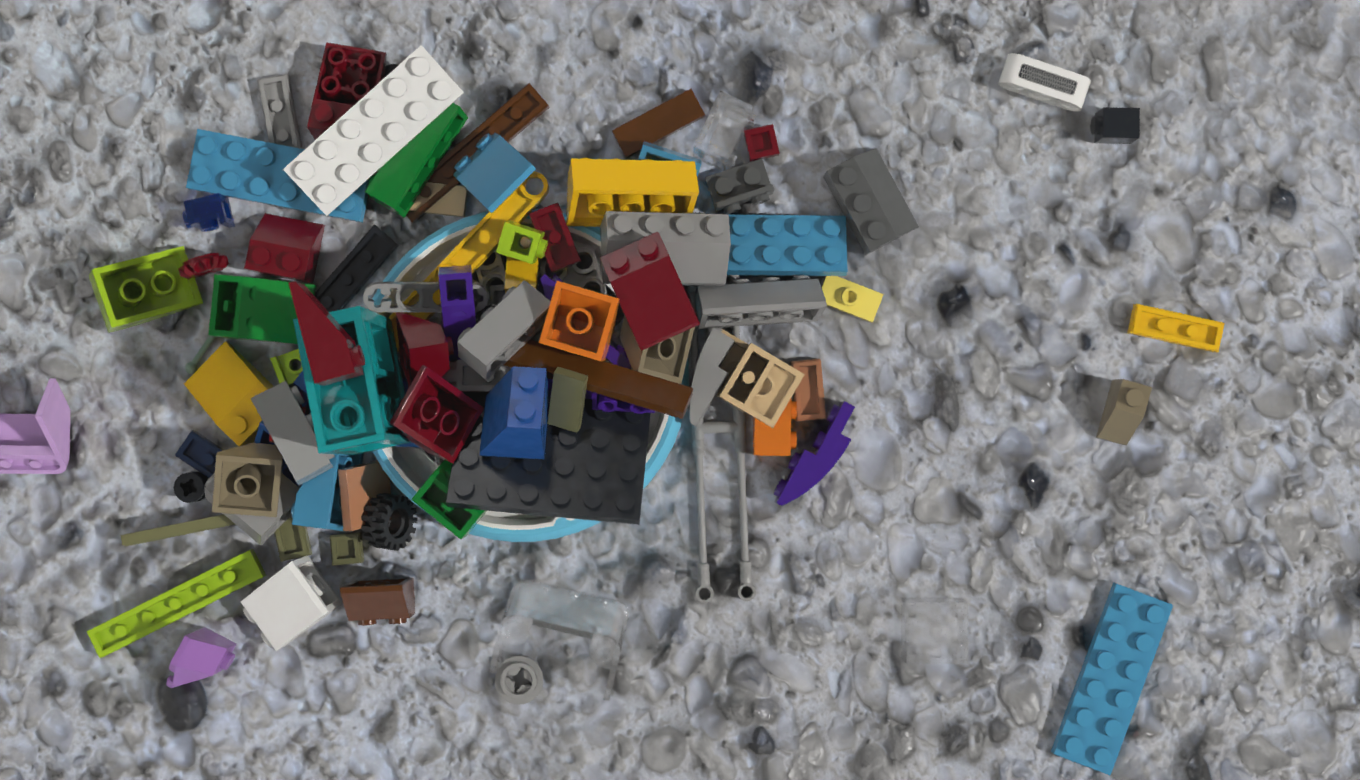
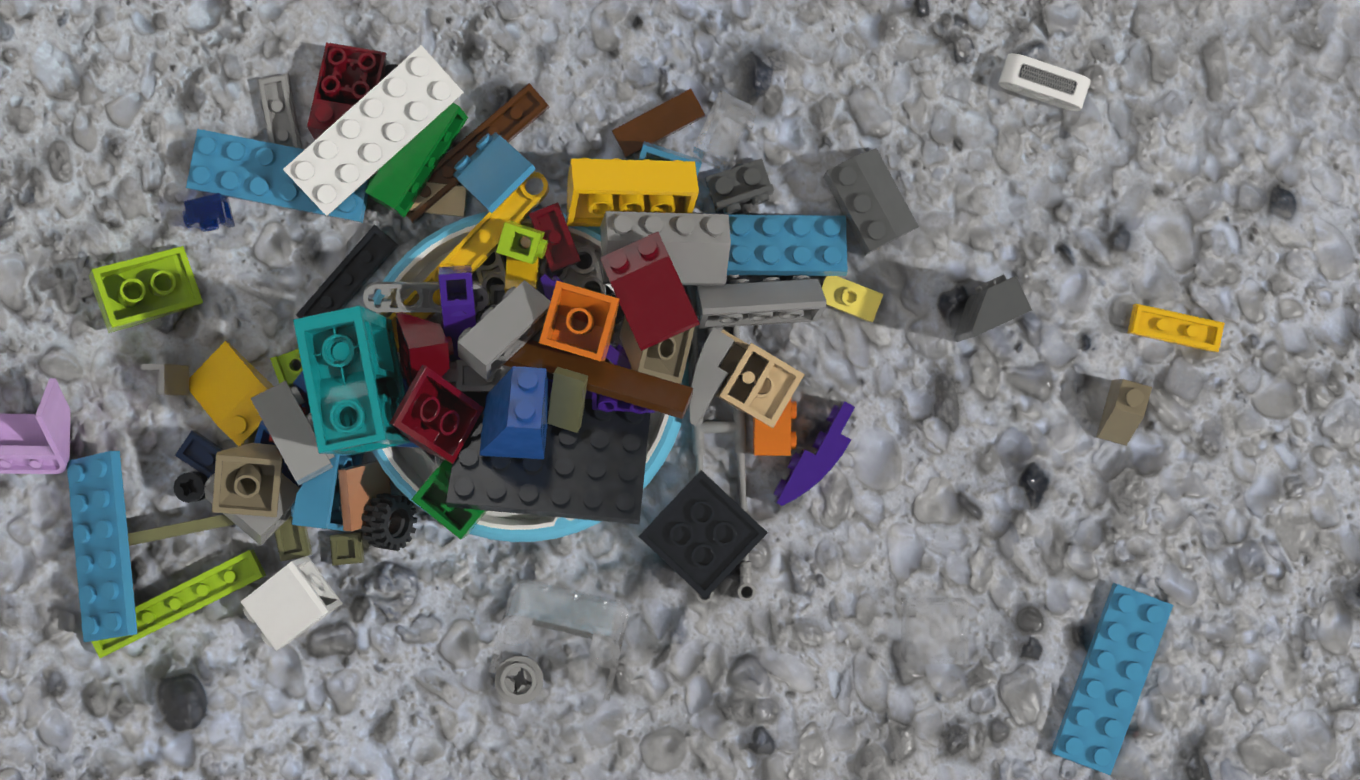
(101, 546): none -> dark azure plate
(171, 378): none -> light grey panel
(191, 367): sand green hinge -> none
(200, 656): medium lavender slope -> none
(203, 265): dark red gear -> none
(253, 309): green slope -> none
(285, 248): dark red slope -> none
(328, 346): dark red slope -> none
(379, 600): reddish brown slope -> none
(703, 534): none -> black plate
(761, 142): dark red plate -> none
(810, 391): nougat tile -> none
(992, 306): none -> dark grey slope
(1116, 125): black brick -> none

